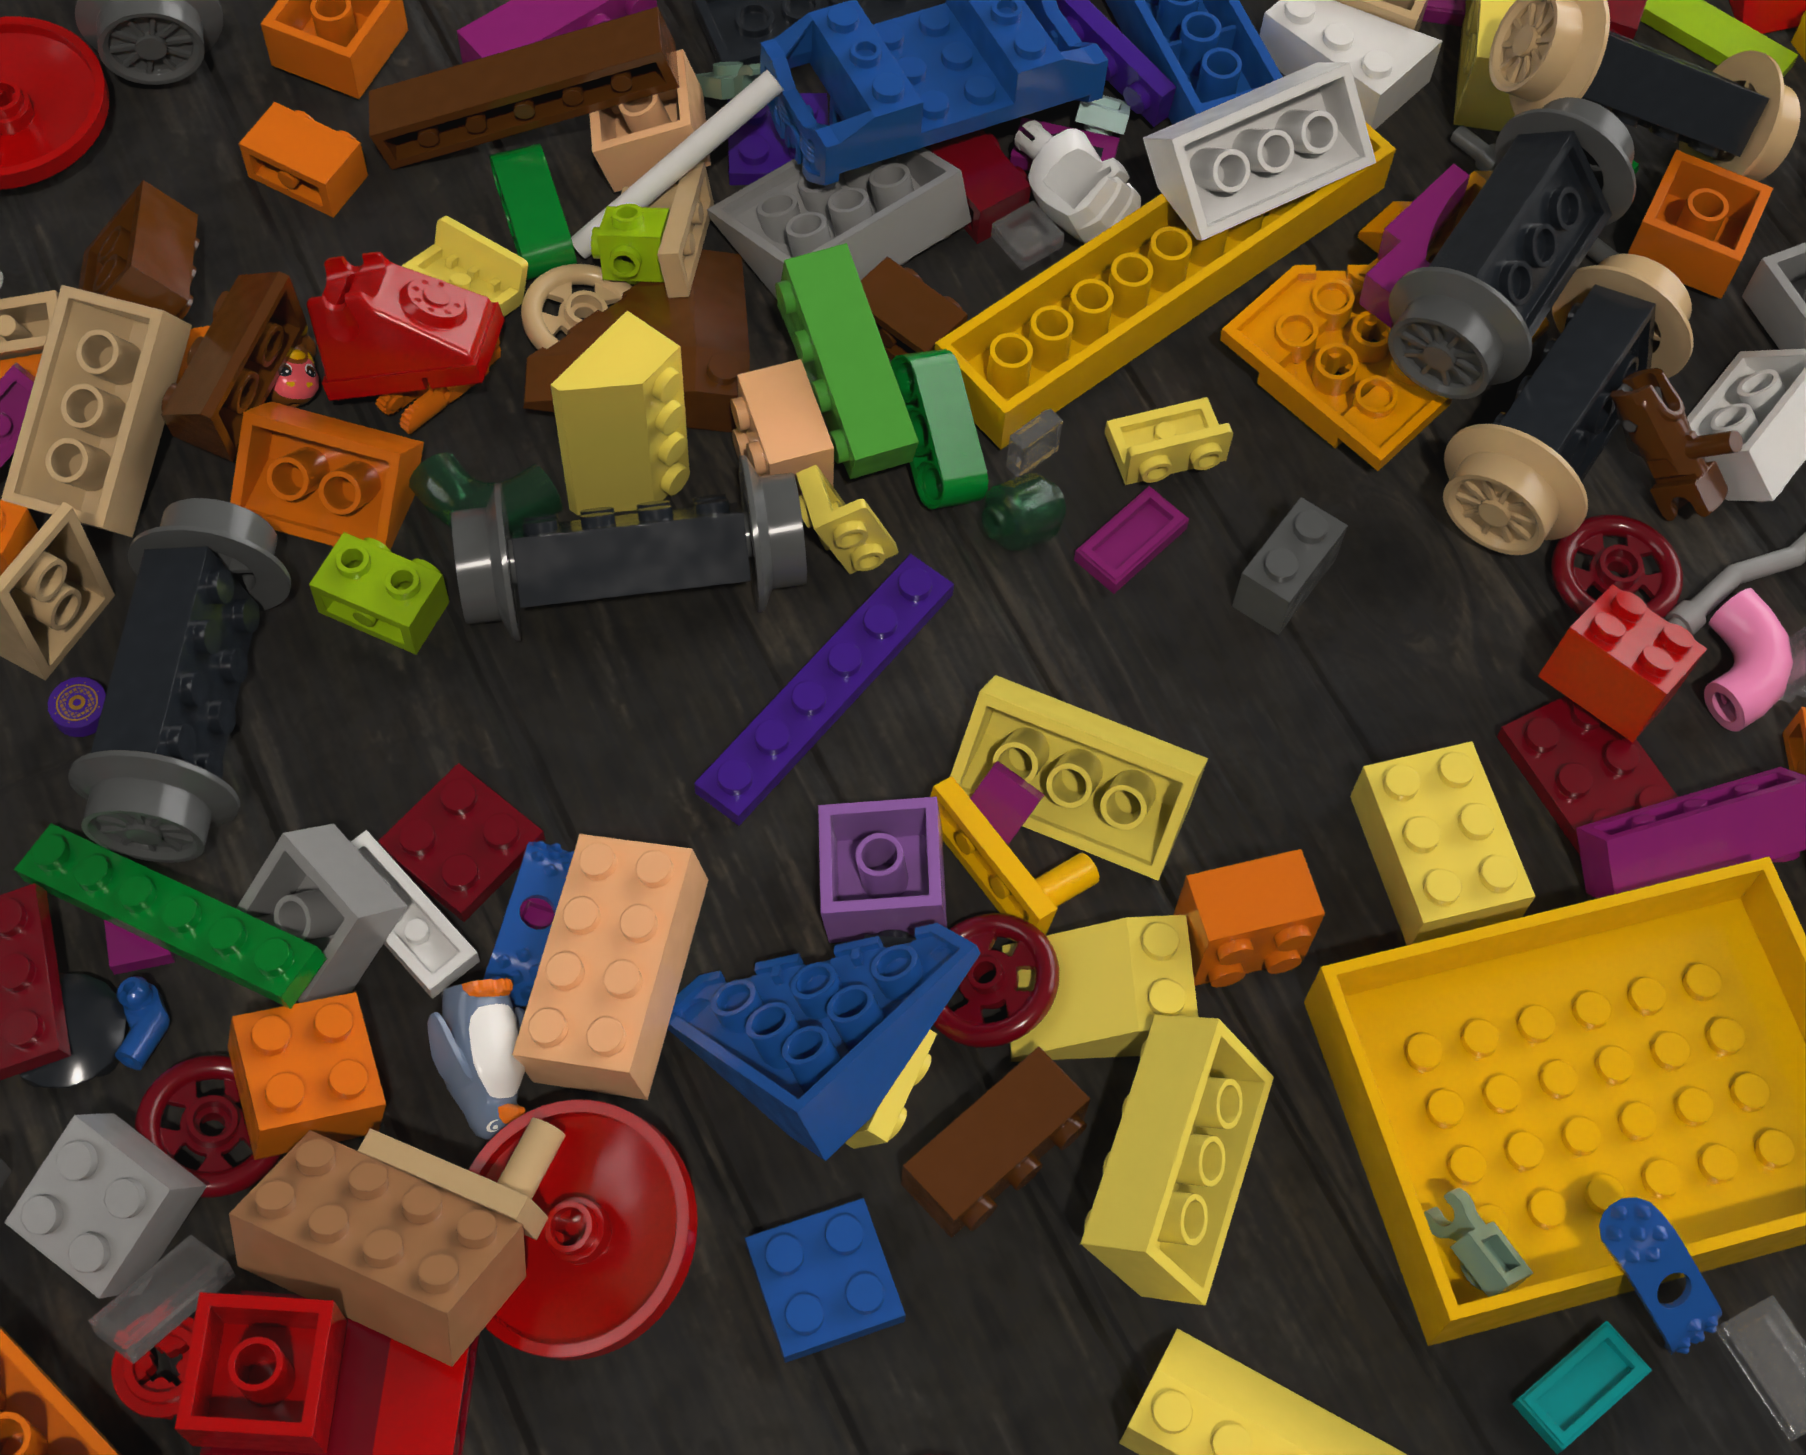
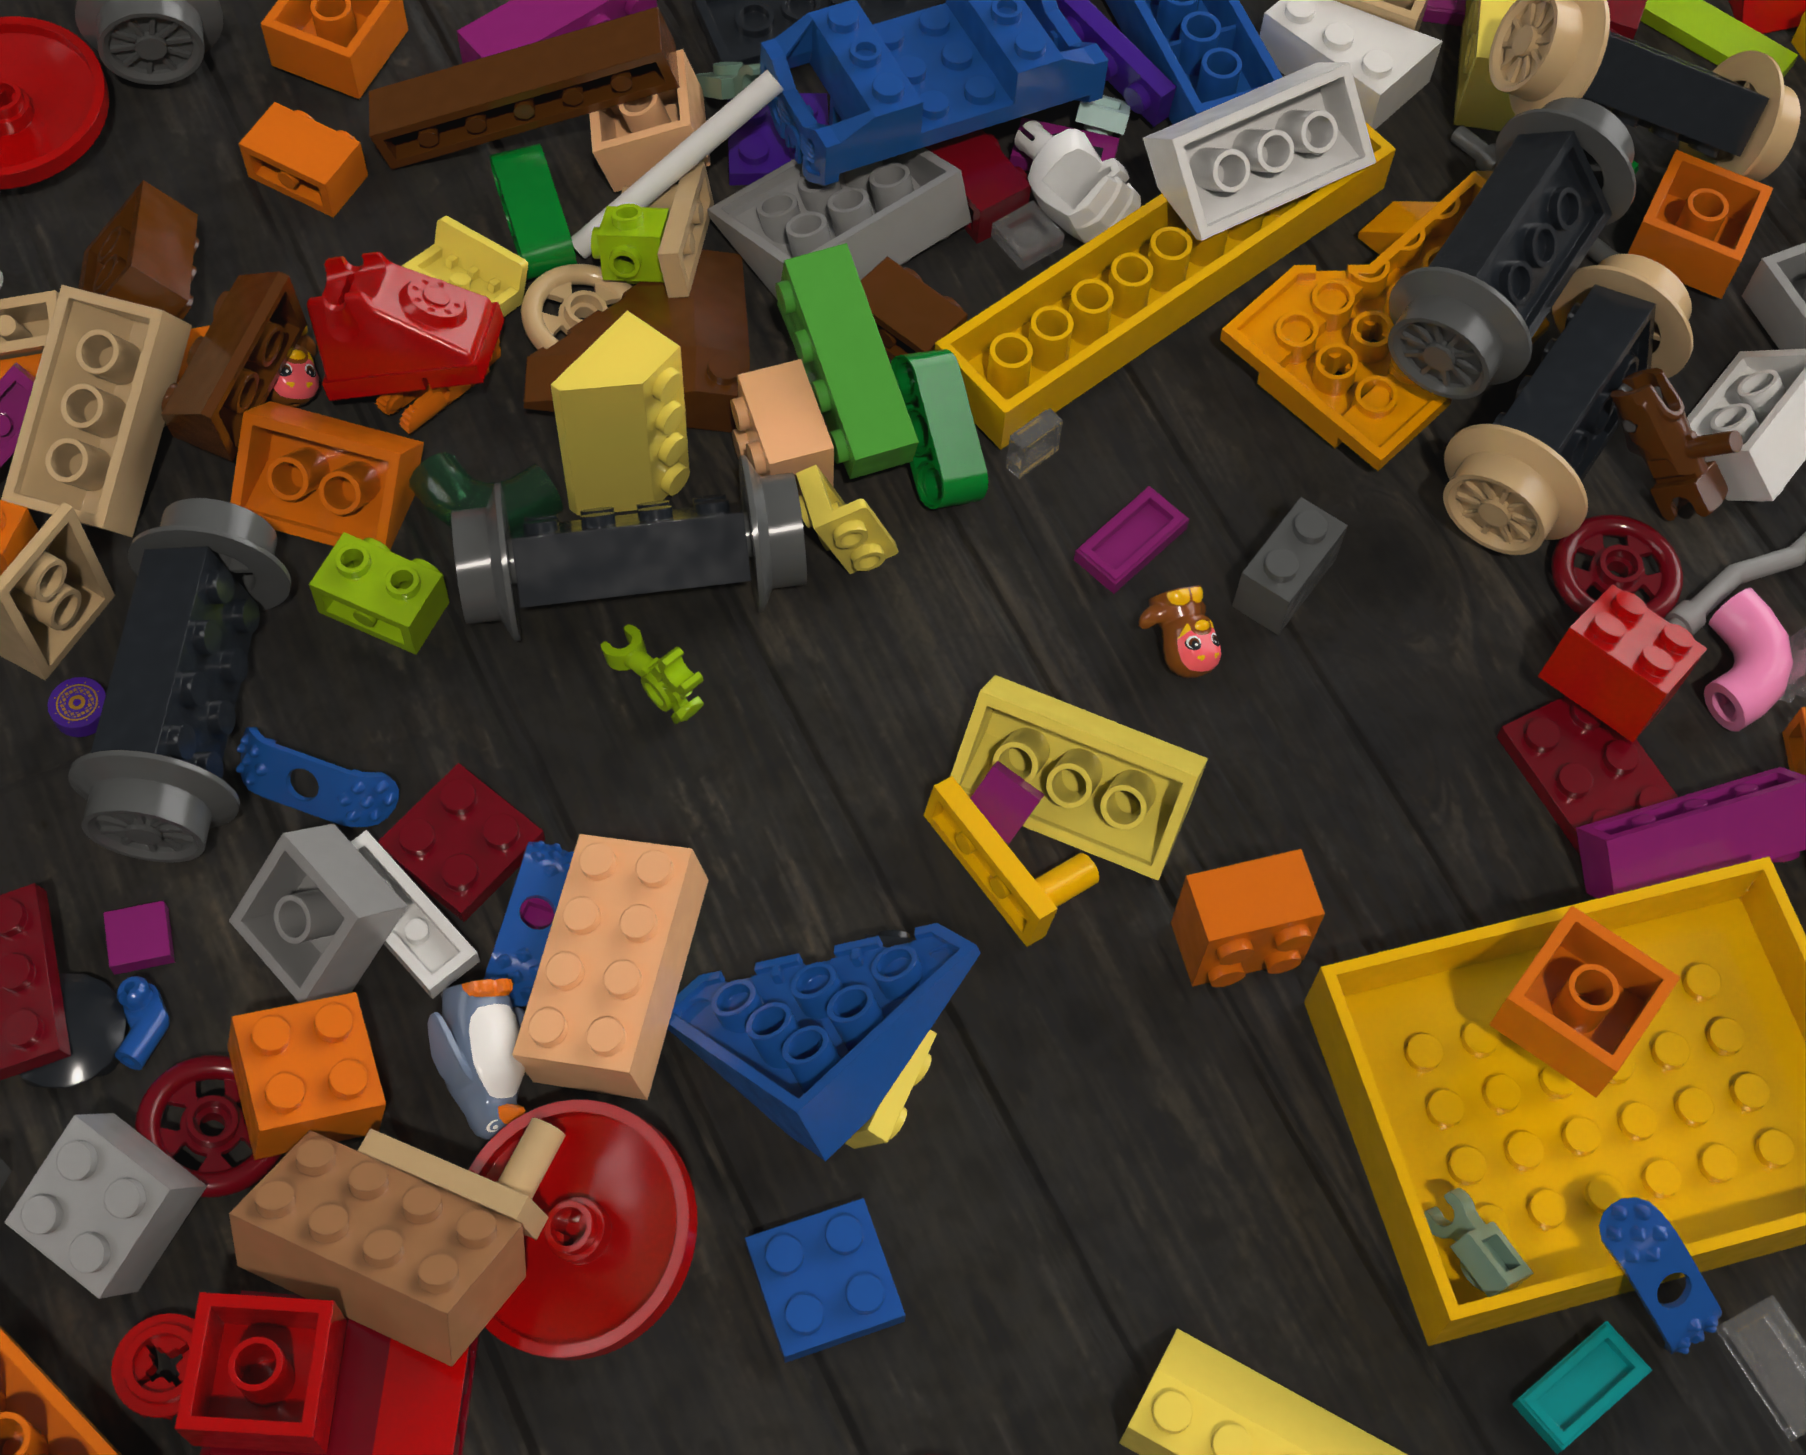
(161, 1298): clear tile -> none
(172, 915): green plate -> none
(343, 794): none -> blue piece
(663, 679): none -> lime piece
(823, 690): dark purple plate -> none
(881, 867): medium lavender brick -> none
(996, 1143): reddish brown brick -> none
(1023, 511): clear green head -> none
(1024, 1008): dark red plate -> none
(1111, 987): light yellow slope -> none
(1168, 441): light yellow bracket -> none
(1178, 1159): light yellow brick -> none
(1187, 634): none -> animal
(1410, 238): magenta slope -> none
(1440, 843): light yellow brick -> none
(1584, 1001): none -> orange brick

